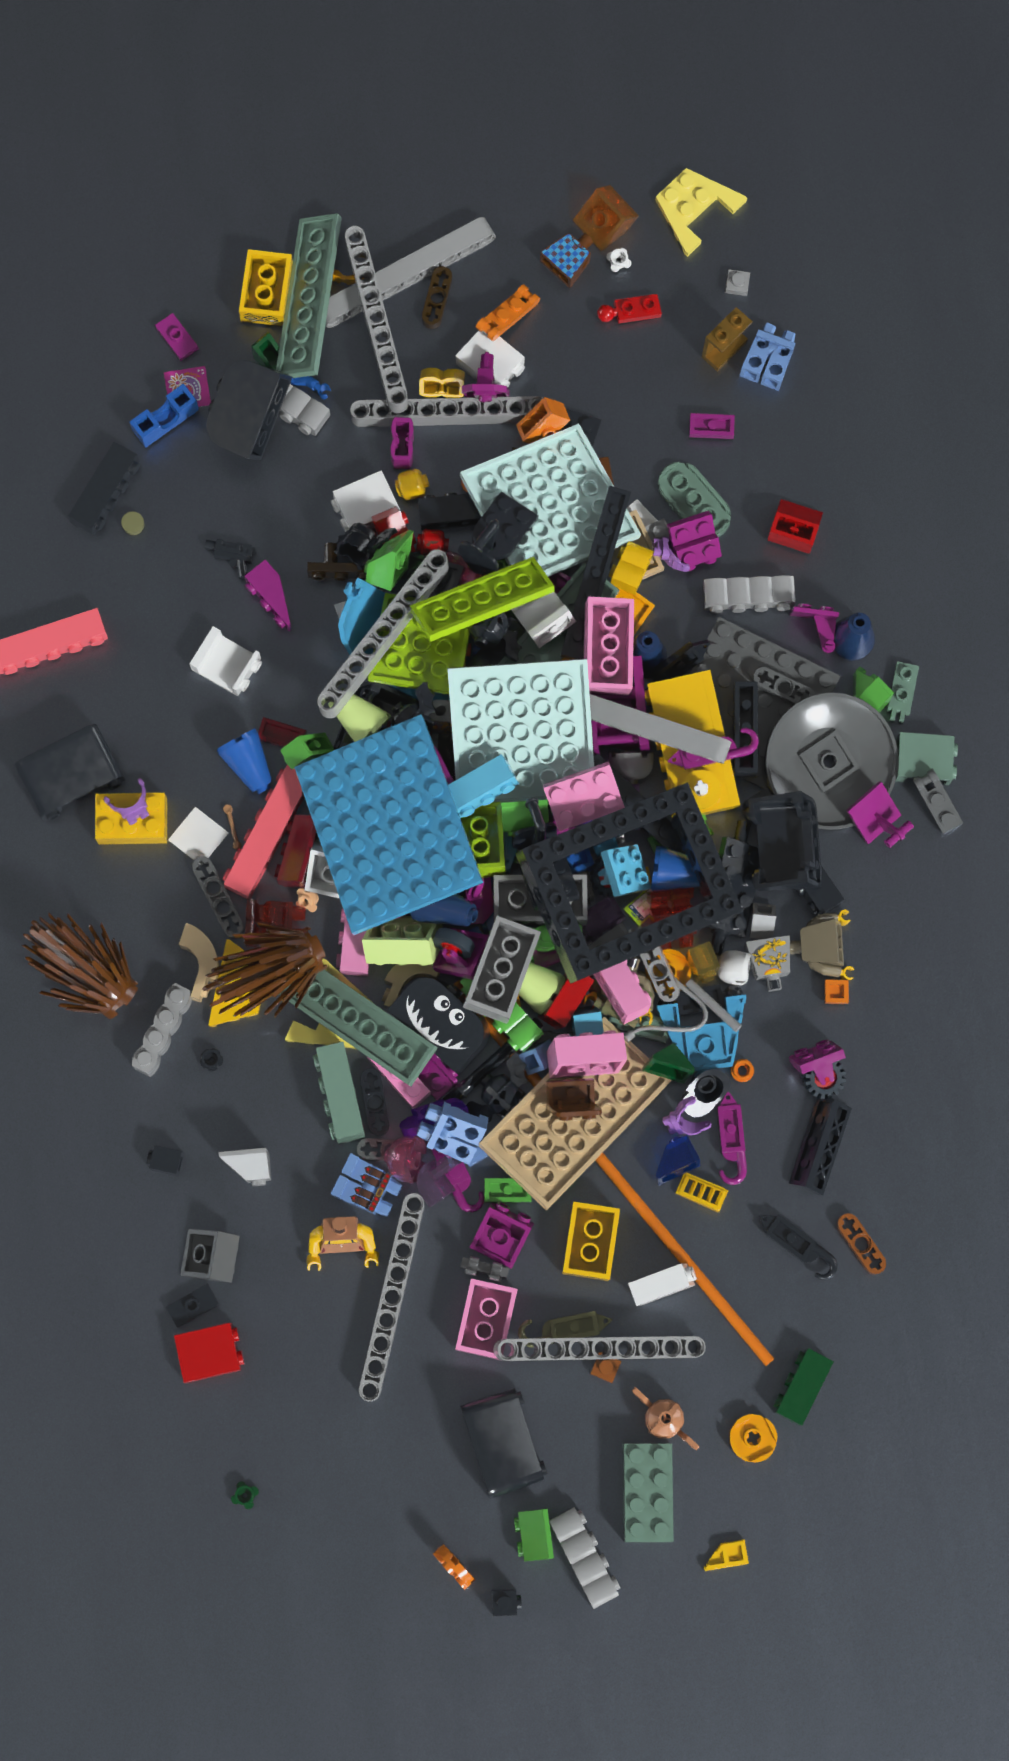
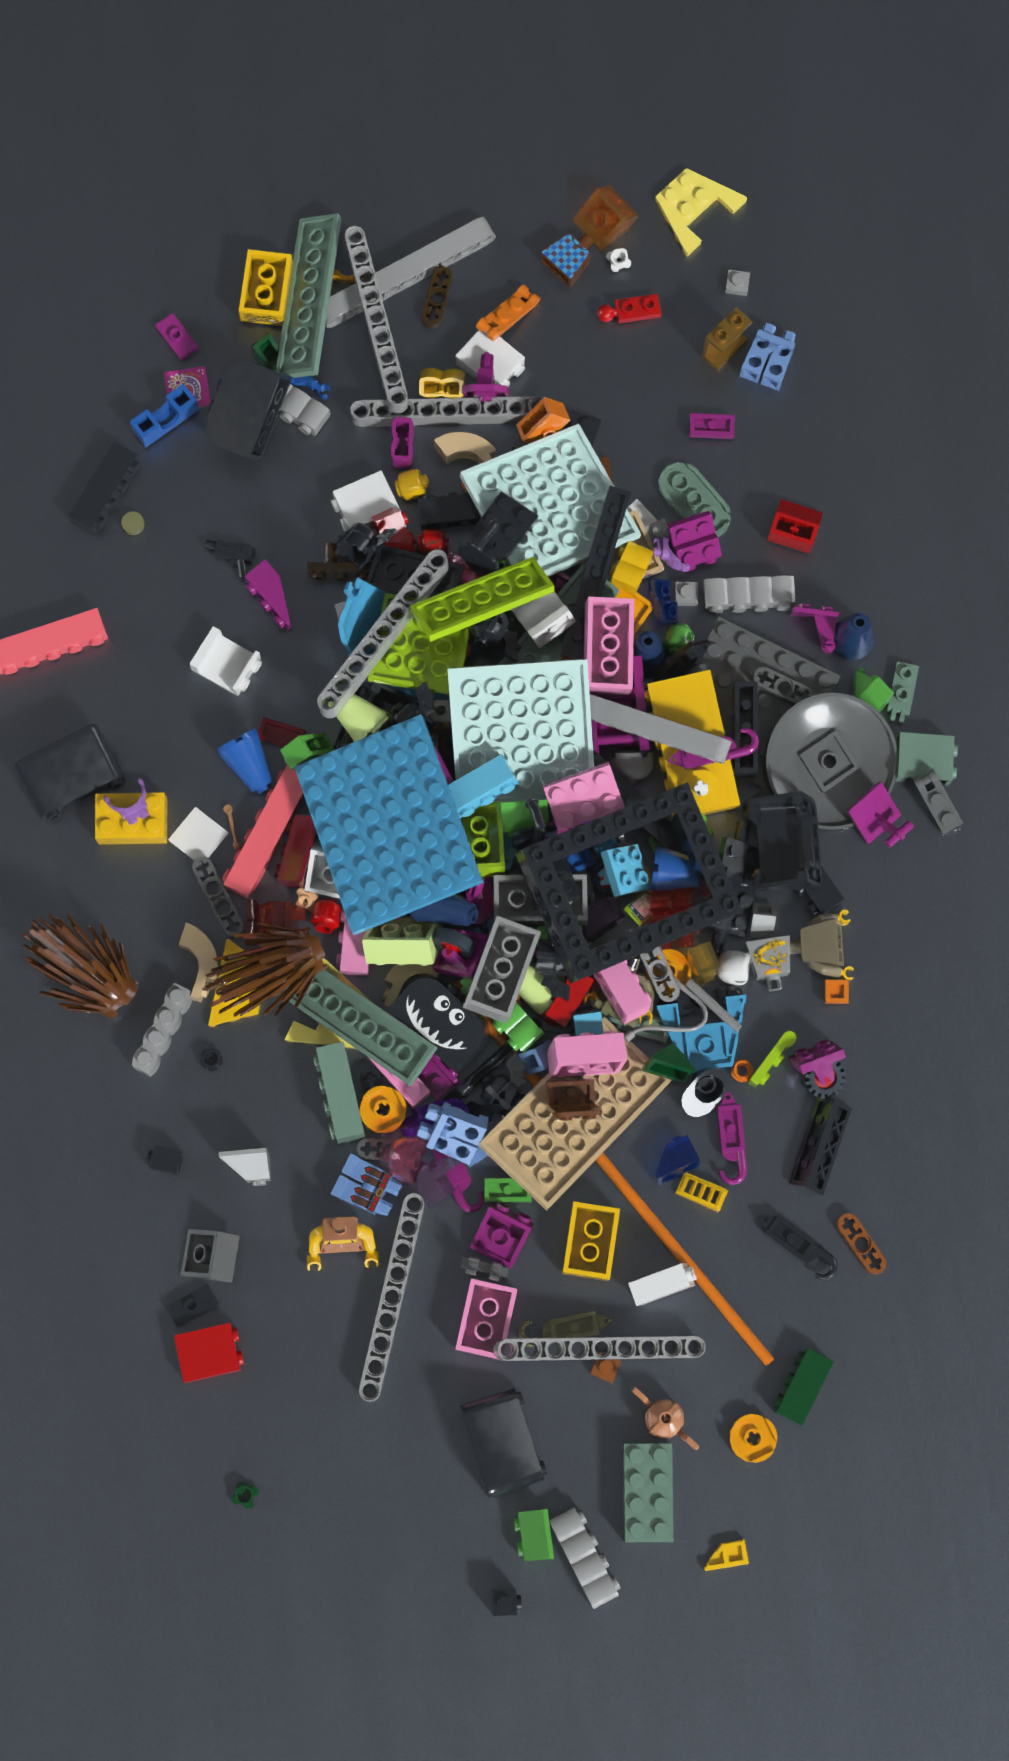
(326, 915): none -> red head
(376, 1121): none -> light orange plate
(390, 562): bright green slope -> none
(453, 1566): orange plate -> none
(464, 445): none -> tan arch
(551, 967): none -> black helmet
(660, 595): none -> clear blue slope
(676, 637): none -> bright green head
(679, 1125): medium lavender helmet -> none
(686, 593): none -> light grey plate
(773, 1058): none -> lime plate

